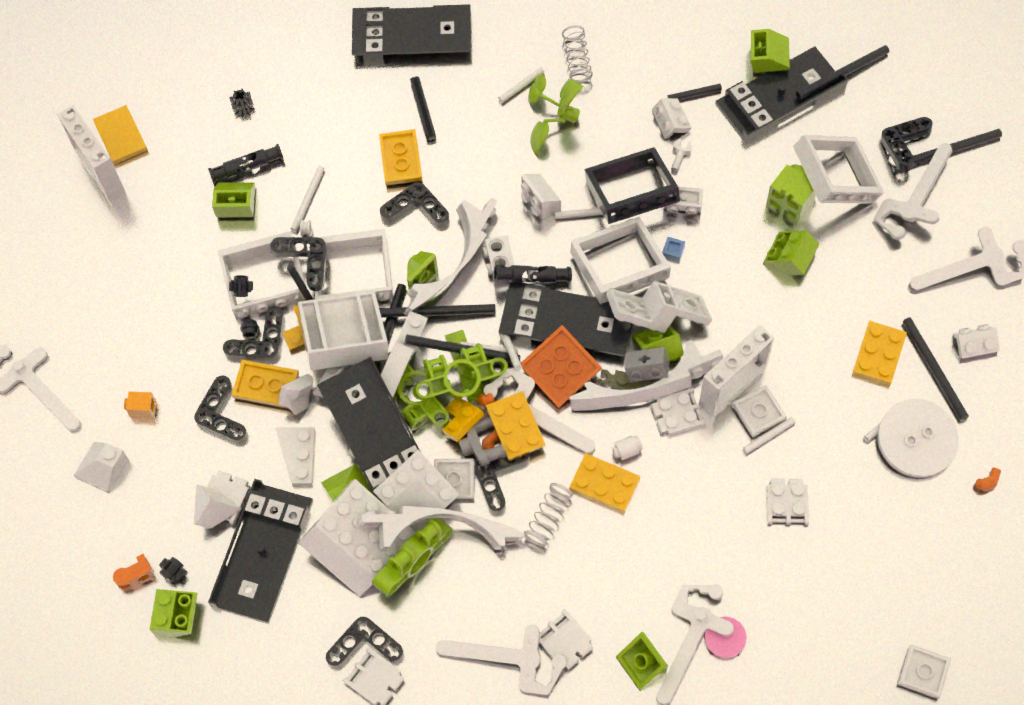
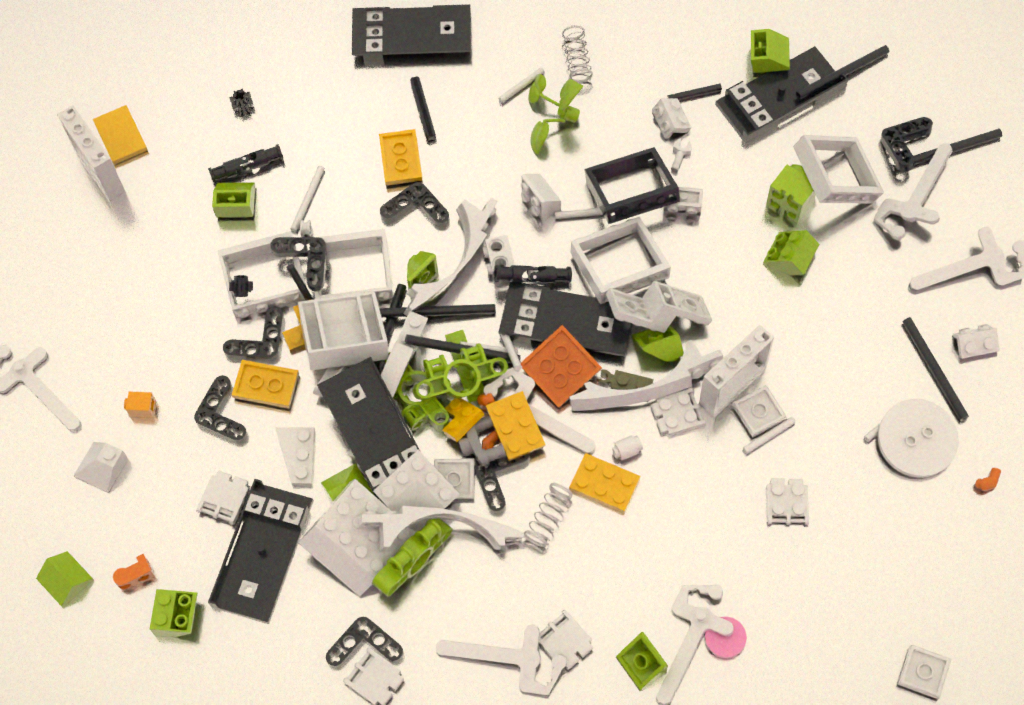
(63, 577): none -> lime slope
(171, 569): black gear -> none
(212, 507): white slope -> none
(249, 328): black plate -> none
(296, 394): white slope -> none
(647, 364): light grey brick -> none
(673, 248): medium blue tile -> none
(879, 353): yellow plate -> none

